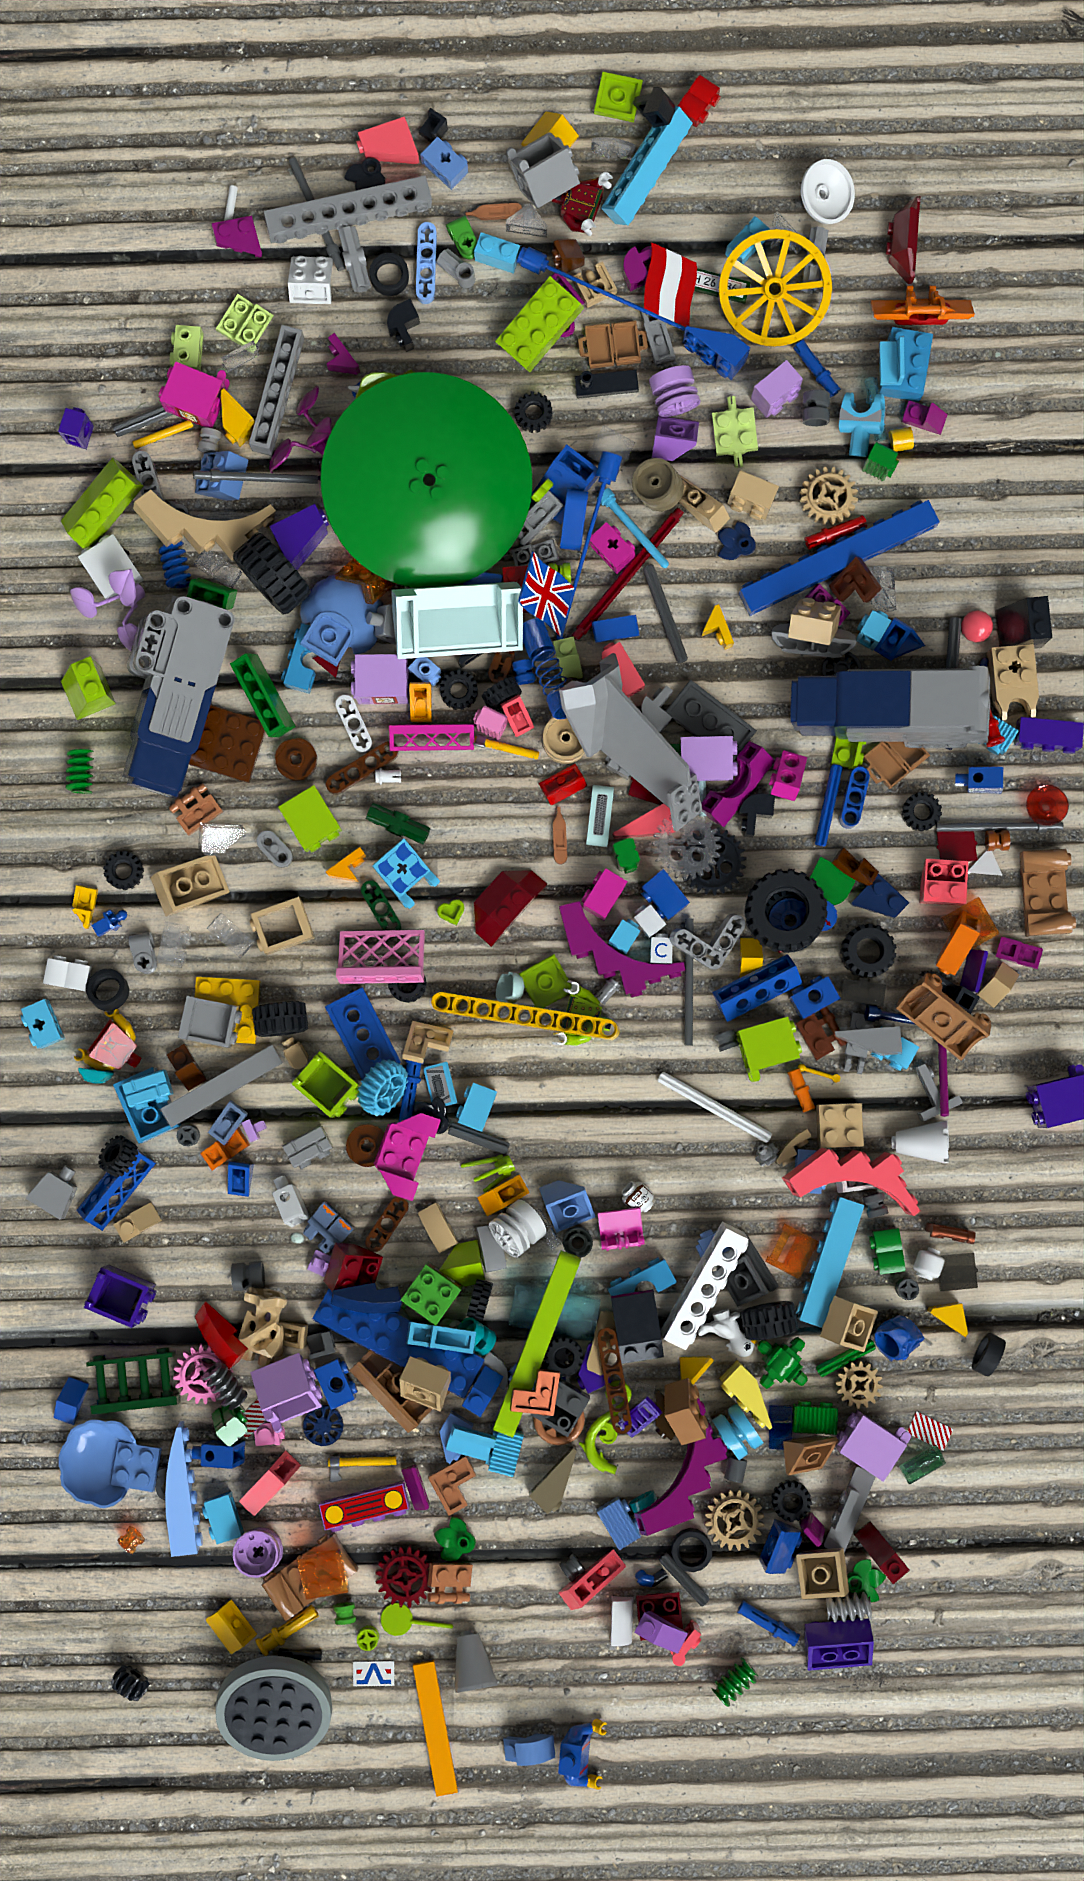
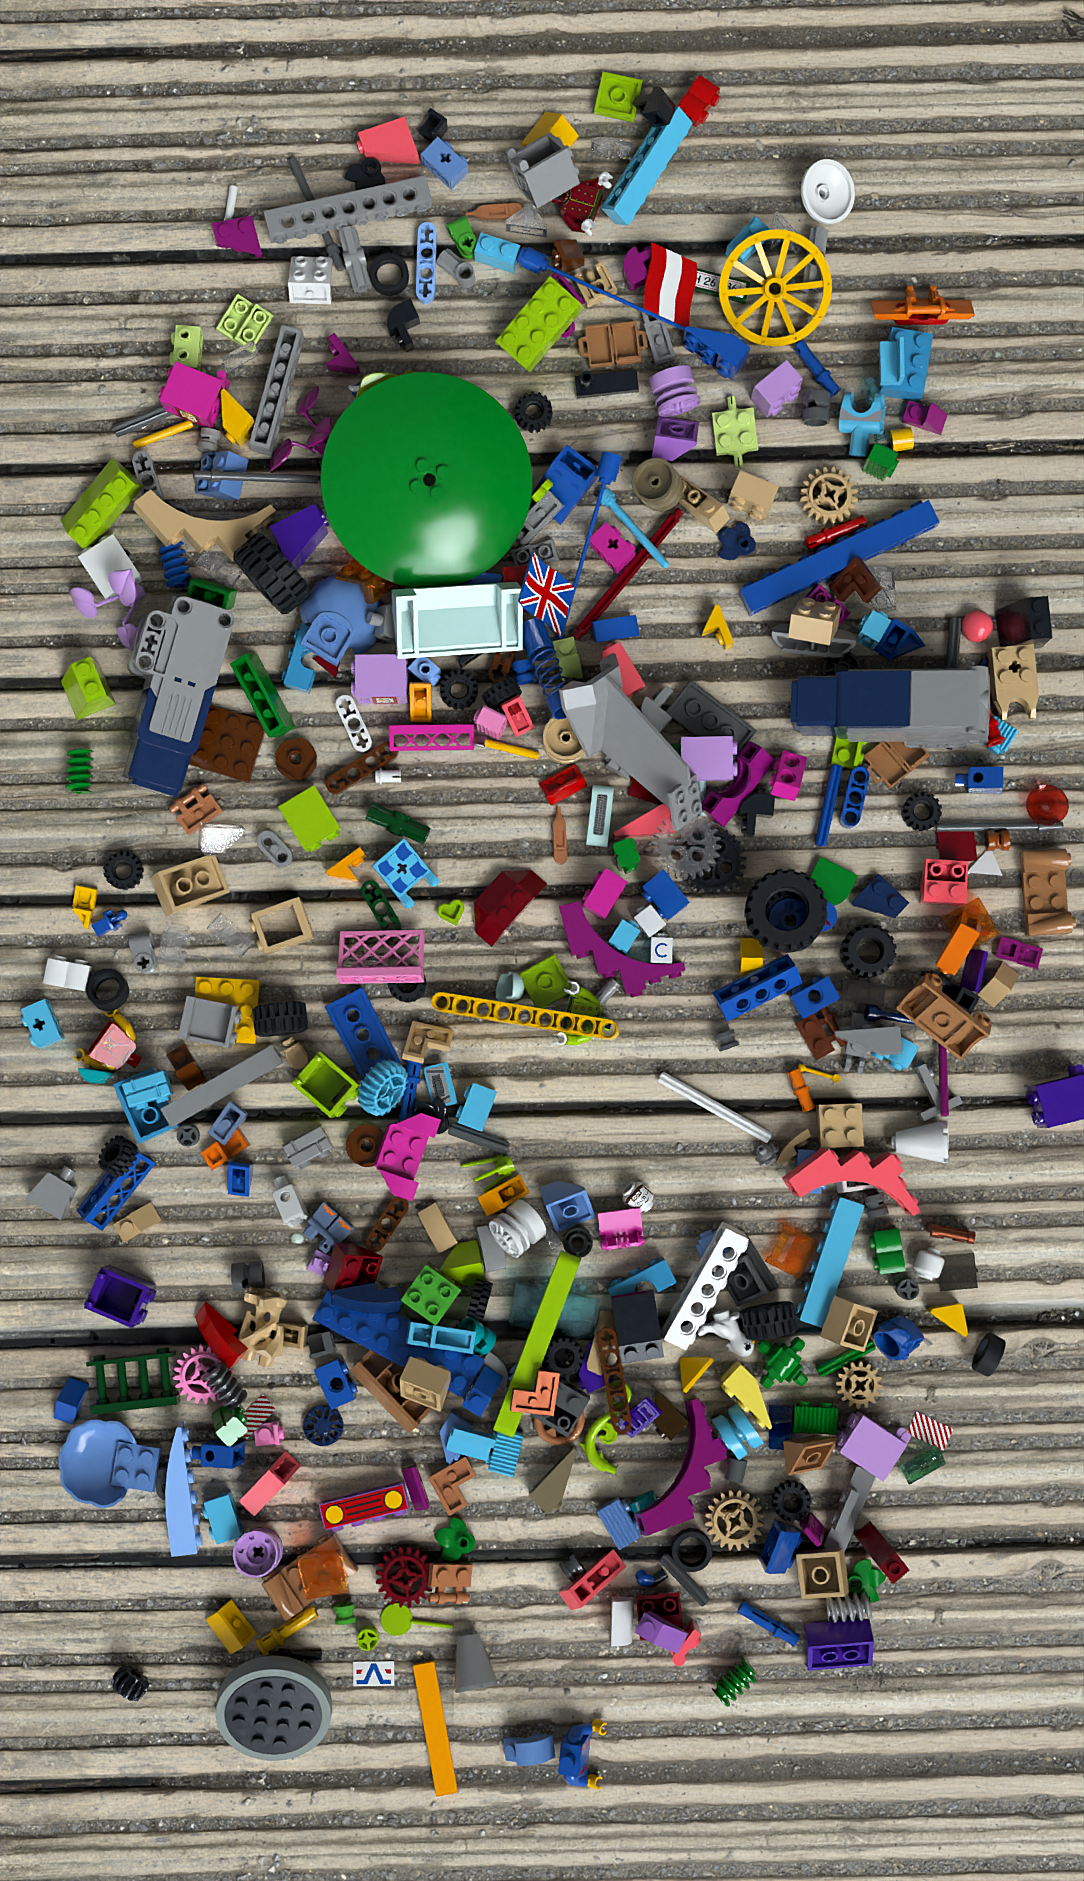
(76, 427): dark purple brick -> none
(131, 1540): clear orange wheel -> none
(252, 1129): lavender tile -> none
(286, 1390): lavender container -> none
(336, 1462): yellow piece -> none
(563, 569): lime wheel -> none
(574, 520): blue beam -> none
(665, 613): dark grey axle -> none
(684, 1412): medium nougat brick -> none
(688, 1034): dark grey bar -> none
(714, 948): light grey beam -> none
(767, 1045): lime container -> none
(858, 870): reddish brown slope -> none
(903, 240): dark red wedge -> none
(1049, 734): dark purple brick -> none

